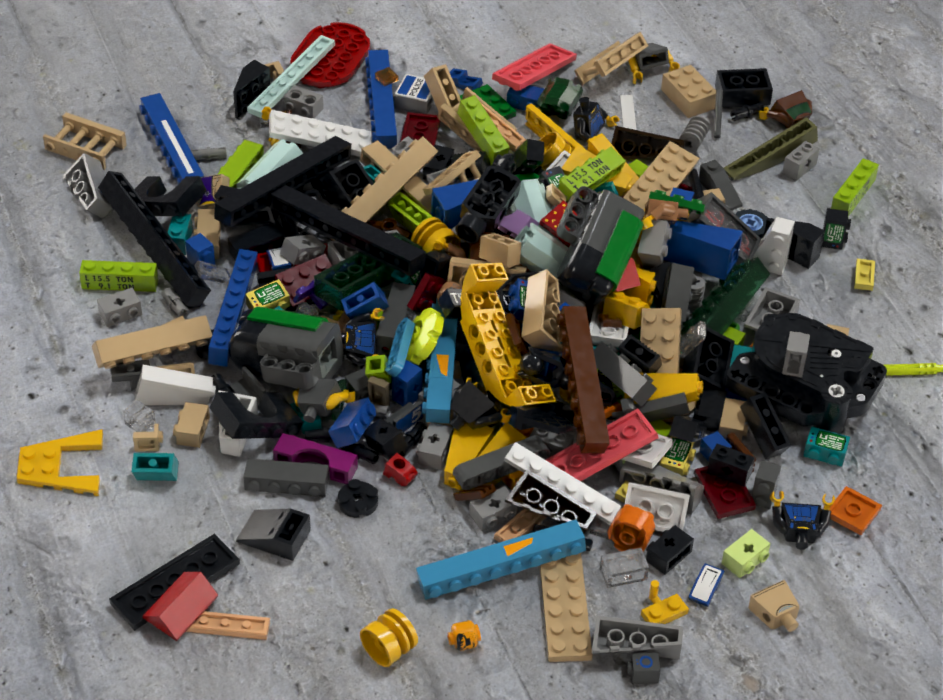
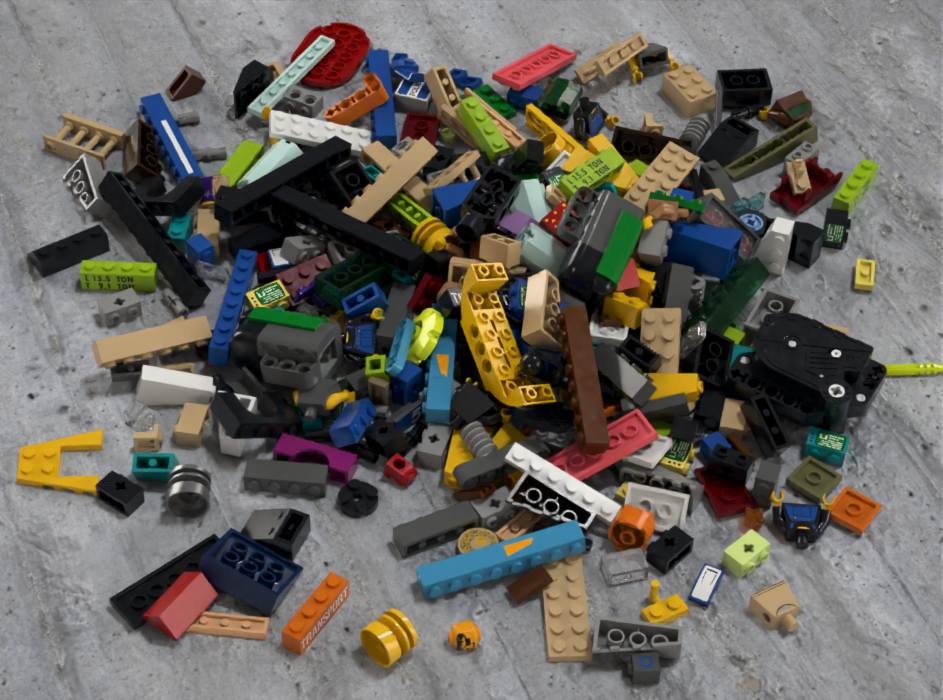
(70, 251): none -> black slope
(120, 493): none -> black brick
(140, 153): none -> dark brown wedge
(185, 84): none -> reddish brown slope
(188, 491): none -> flat silver wheel
(190, 117): none -> light grey pin
(249, 571): none -> dark blue slope
(315, 613): none -> orange brick
(358, 103): none -> orange beam
(386, 76): clear orange tile -> none
(406, 68): none -> blue plate
(434, 529): none -> dark grey brick
(448, 135): none -> yellowish green tile
(475, 539): none -> tile
(477, 439): none -> light grey piece
(515, 331): reddish brown tile -> none
(529, 584): none -> reddish brown tile
(628, 111): white sticker -> none
(650, 125): none -> tan bracket
(729, 141): none -> black slope
(753, 517): none -> clear orange wheel
(755, 203): none -> clear light blue slope
(796, 354): light grey brick -> none
(798, 176): none -> tan plate
(813, 479): none -> olive plate
(821, 183): none -> dark red piece

